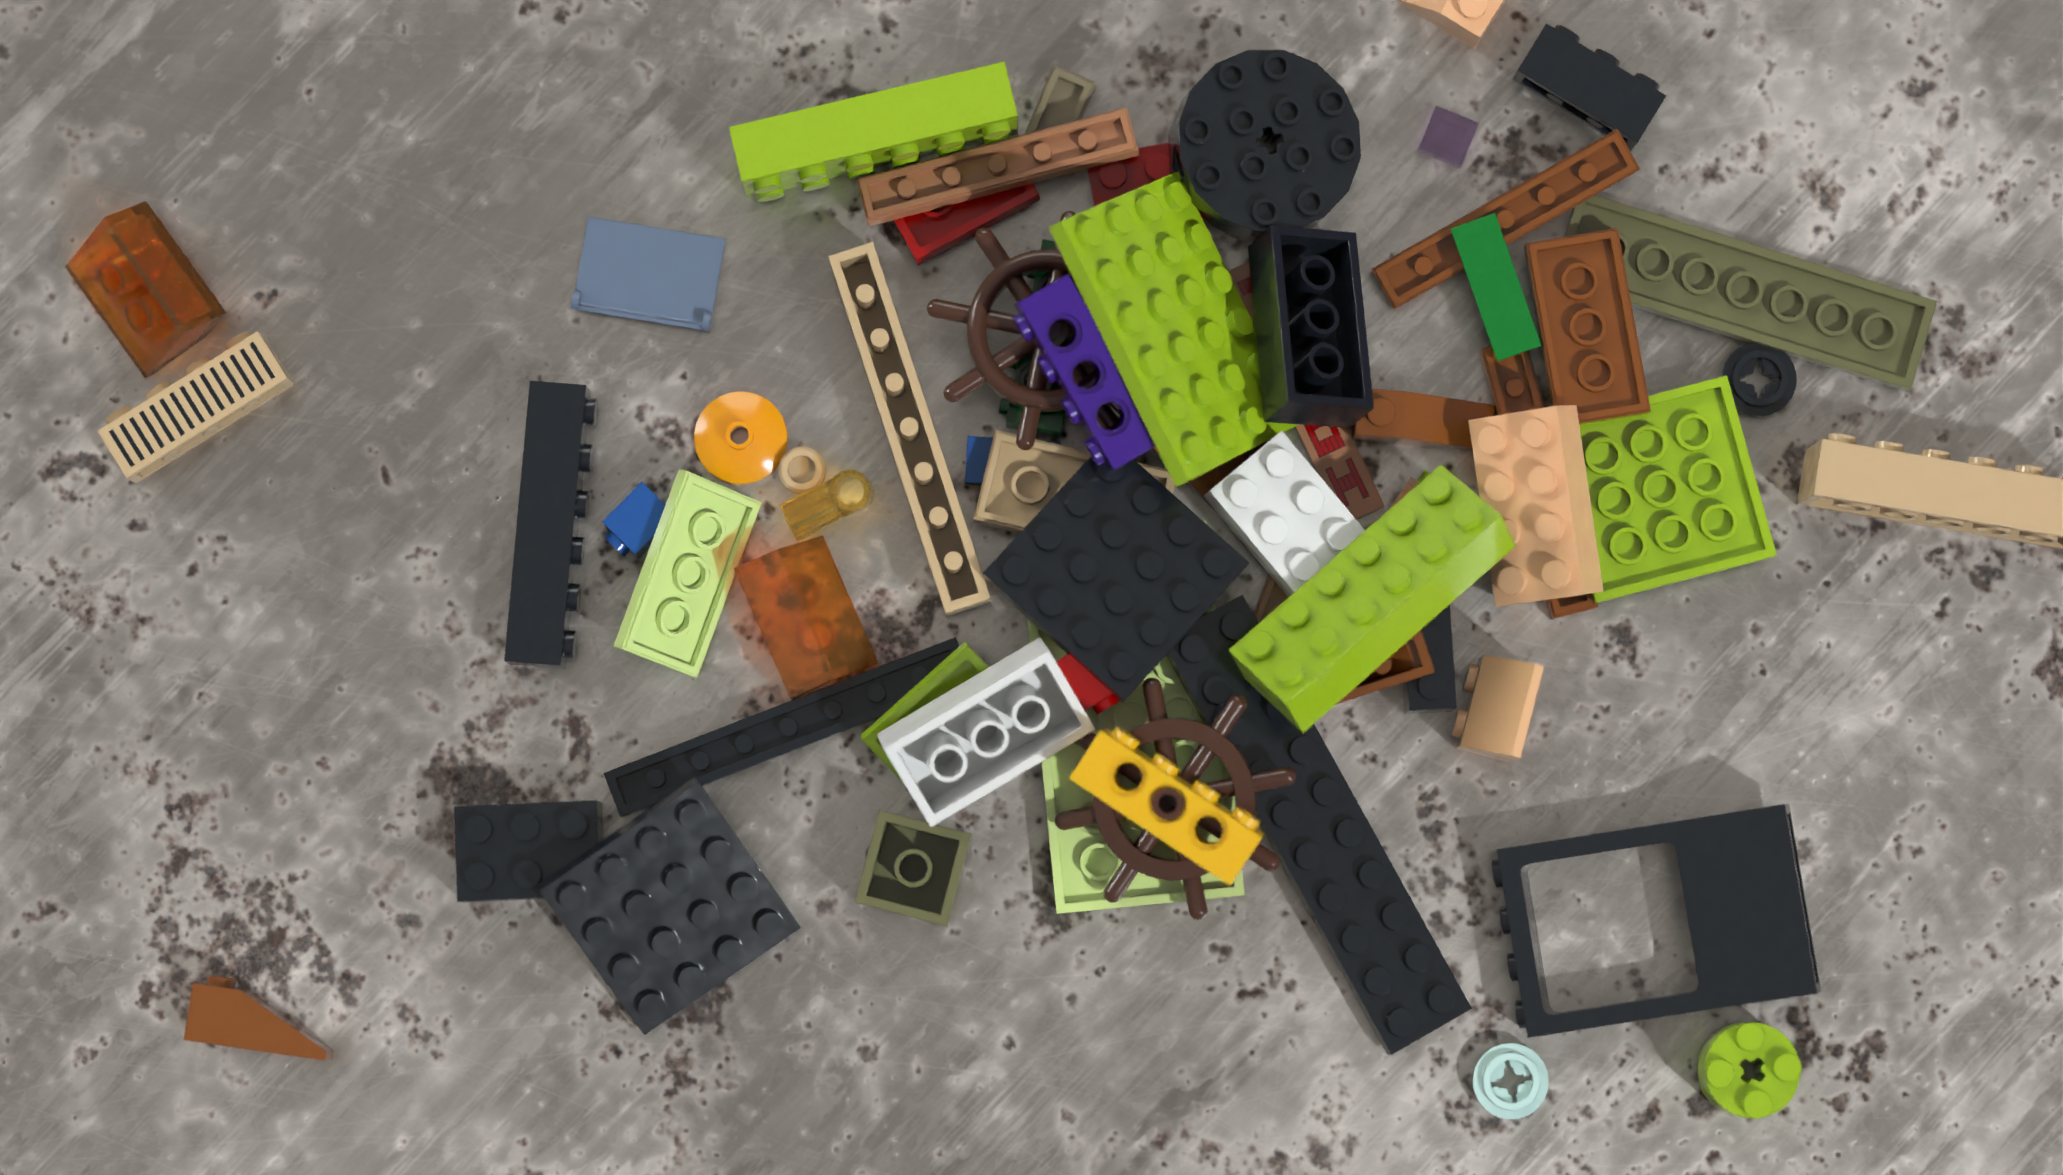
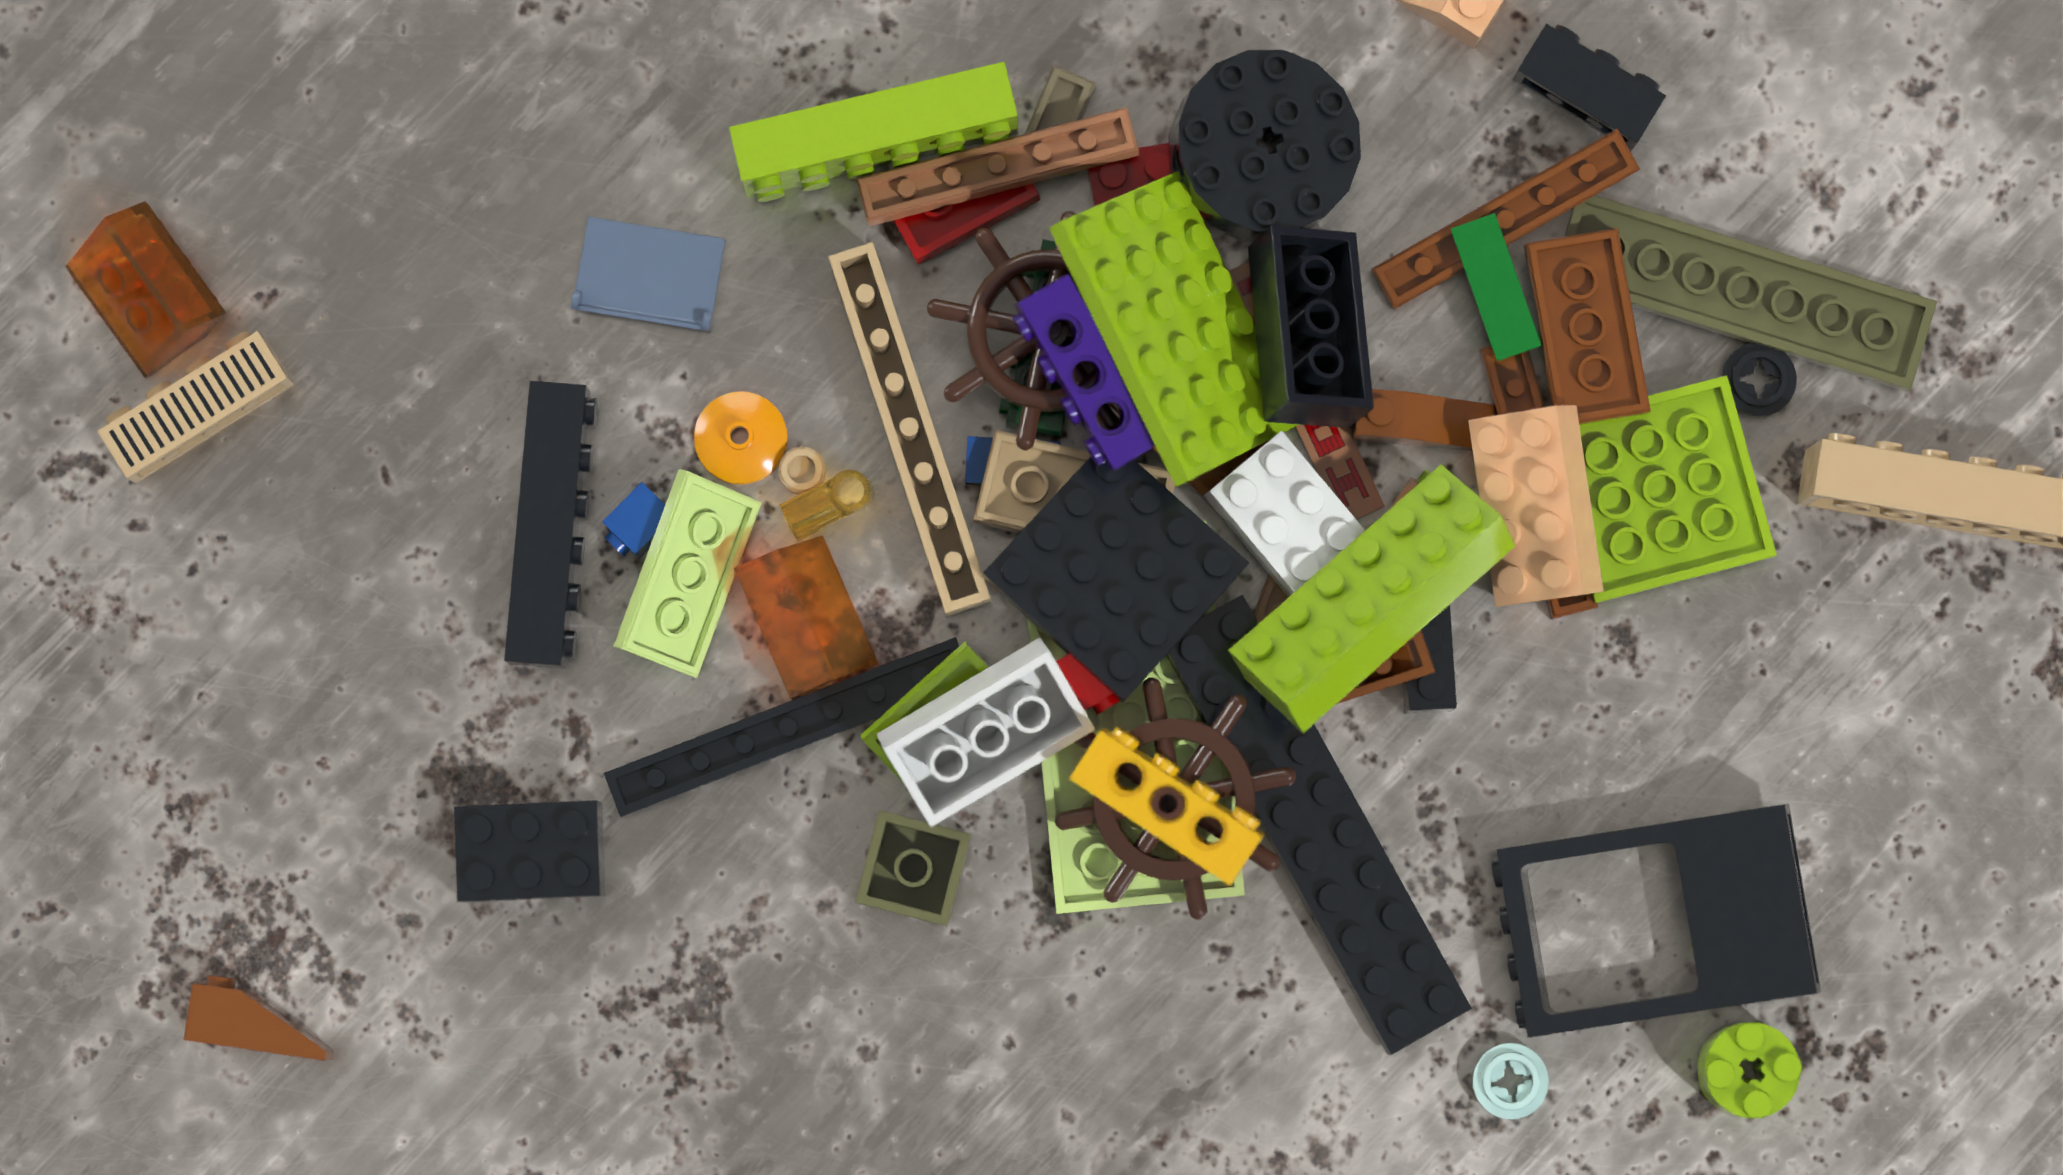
(669, 906): black plate -> none
(1448, 137): clear purple tile -> none
(1497, 707): light nougat slope -> none

